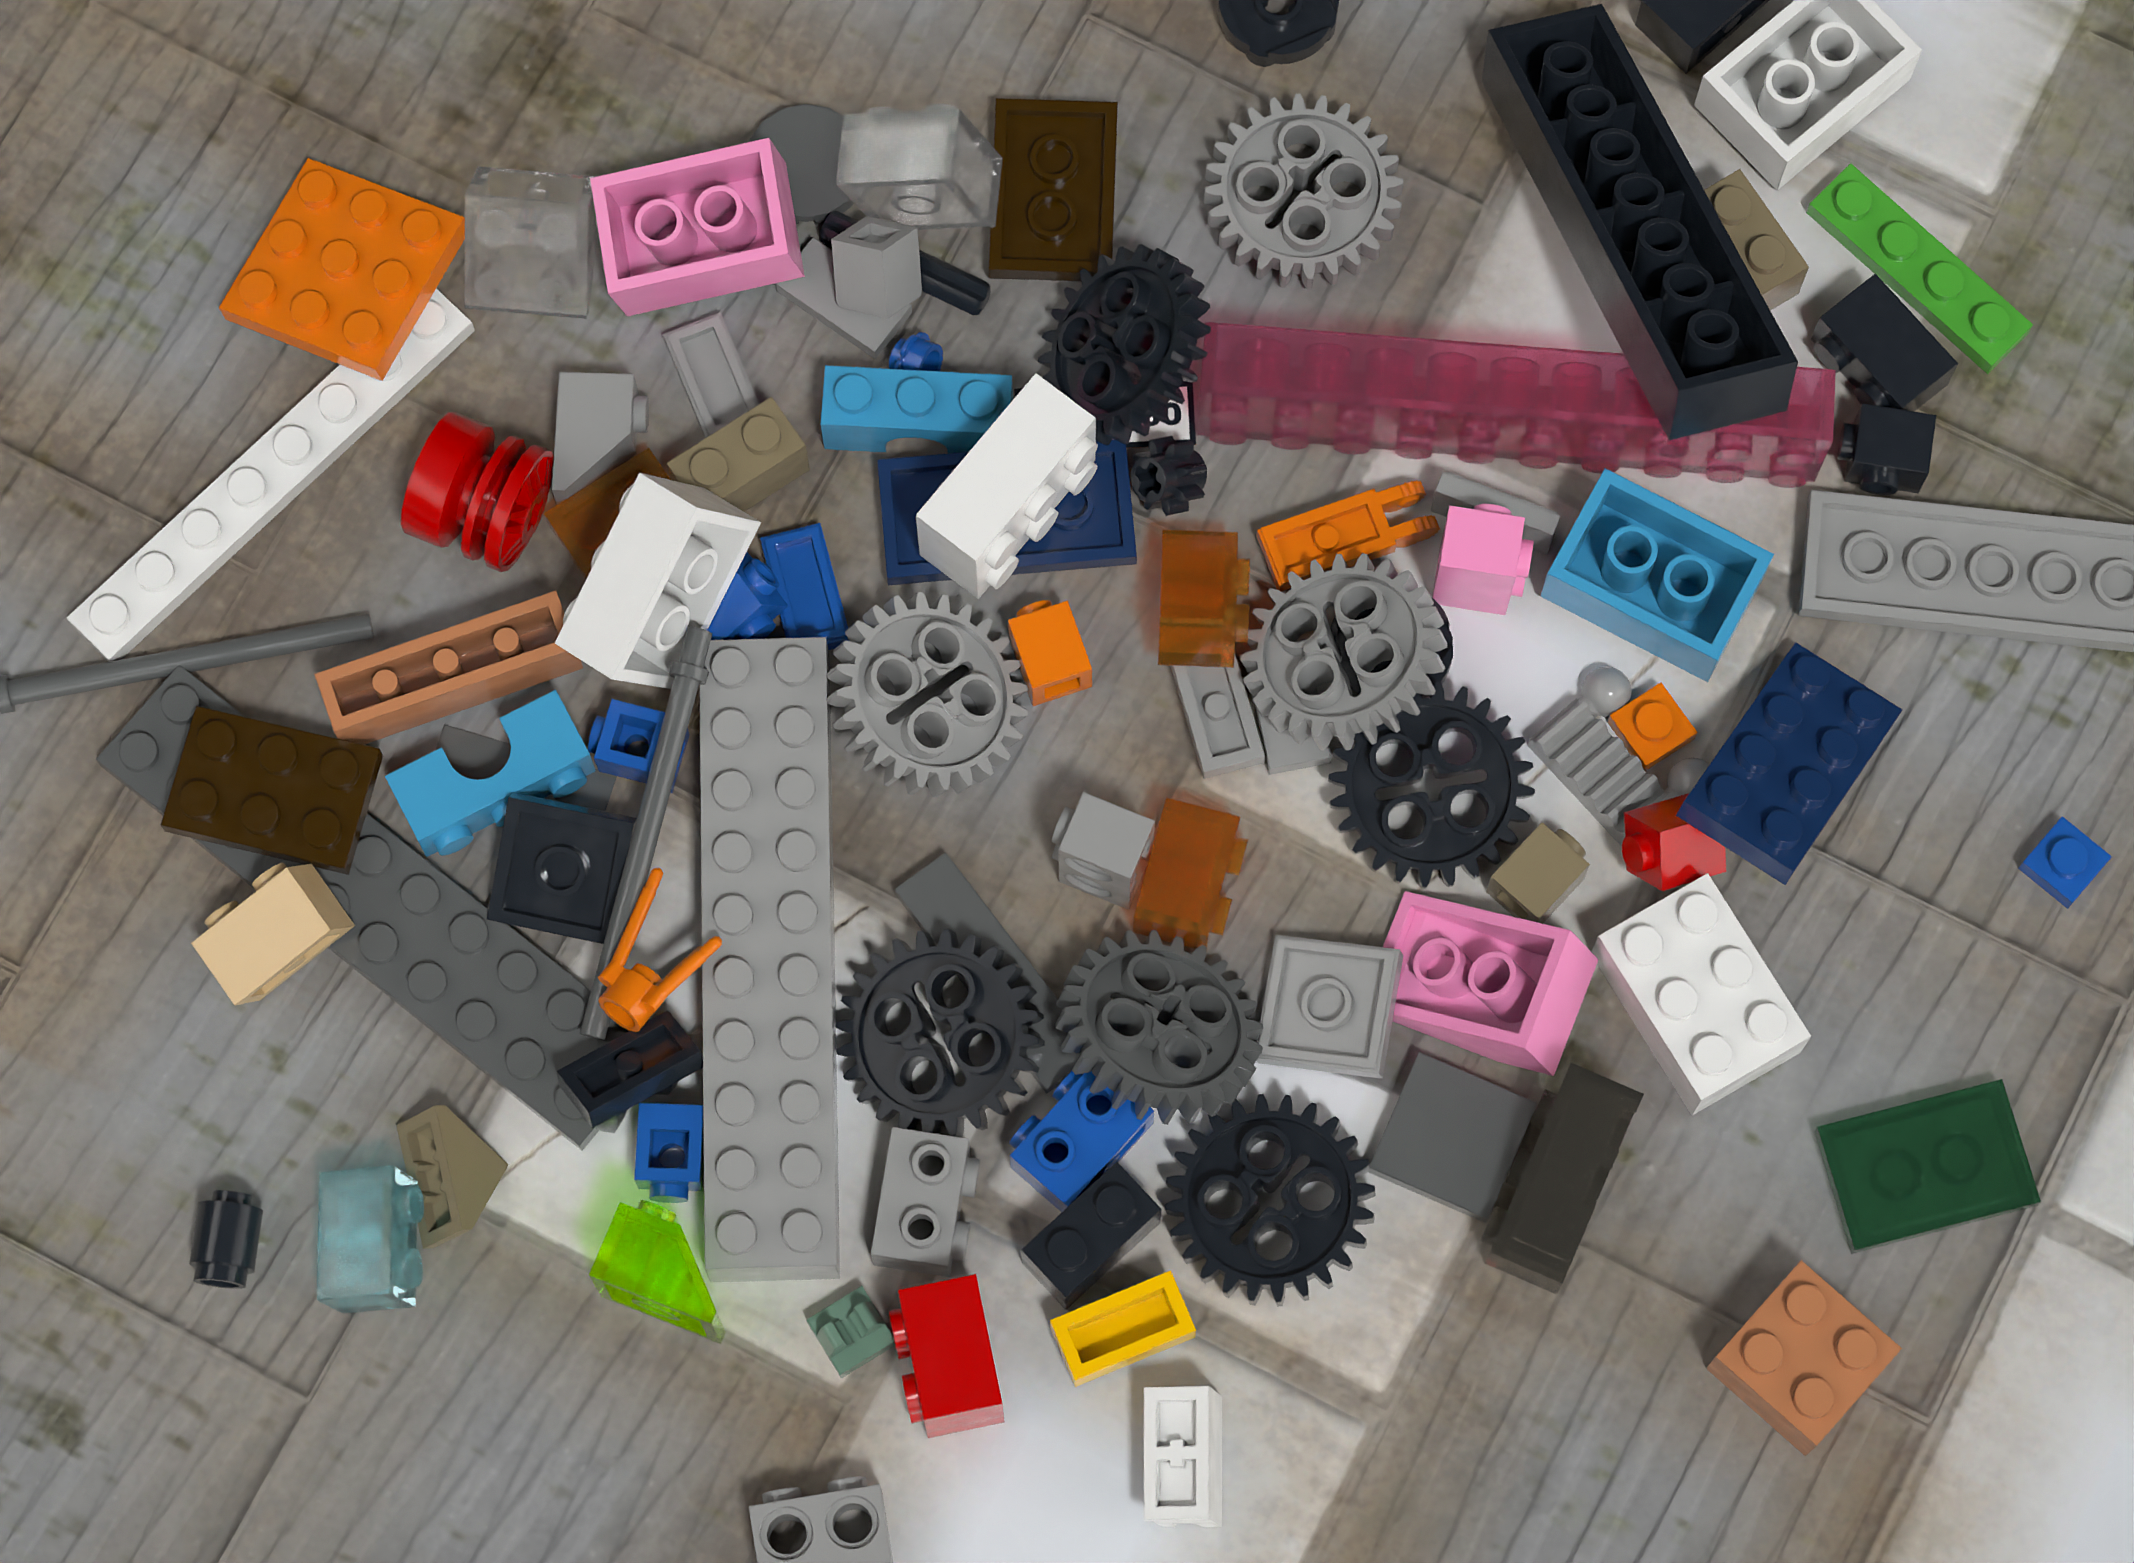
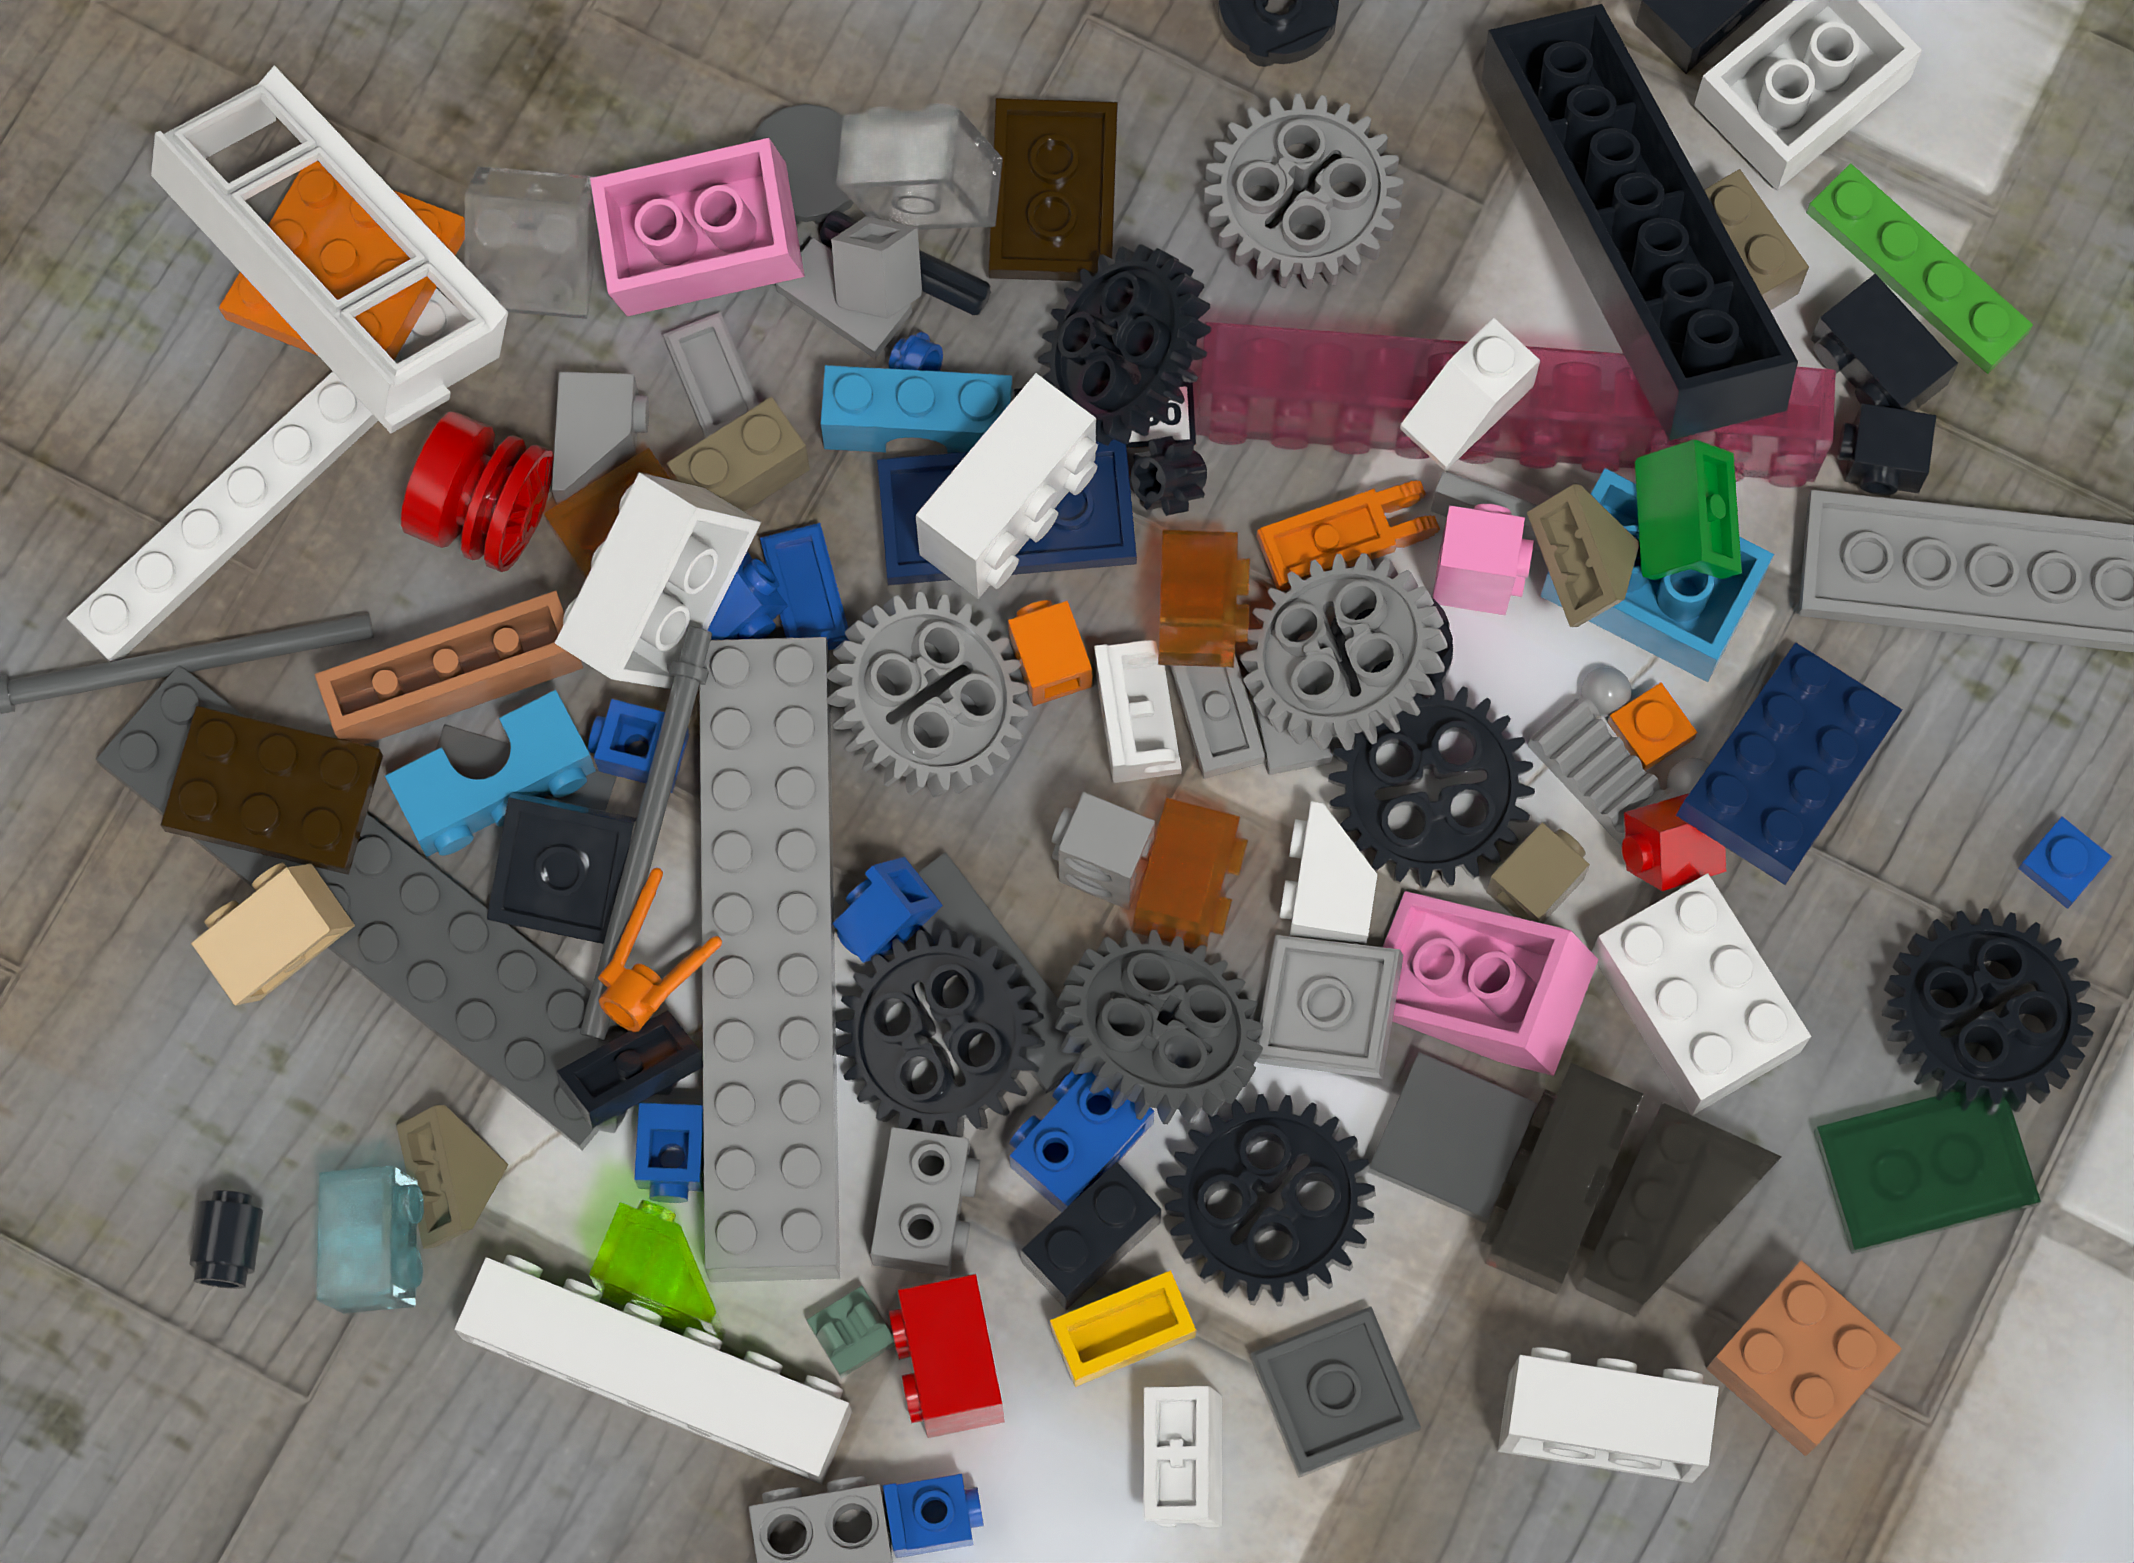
(387, 389): none -> white piece
(654, 1369): none -> white brick
(885, 908): none -> blue brick
(916, 1536): none -> blue brick
(1136, 711): none -> white hinge
(1333, 884): none -> white slope
(1335, 1391): none -> dark grey tile
(1471, 394): none -> white slope
(1584, 553): none -> dark tan slope
(1608, 1416): none -> white brick
(1670, 1203): none -> clear smoke wedge
(1688, 511): none -> green panel
(2021, 1058): none -> black gear

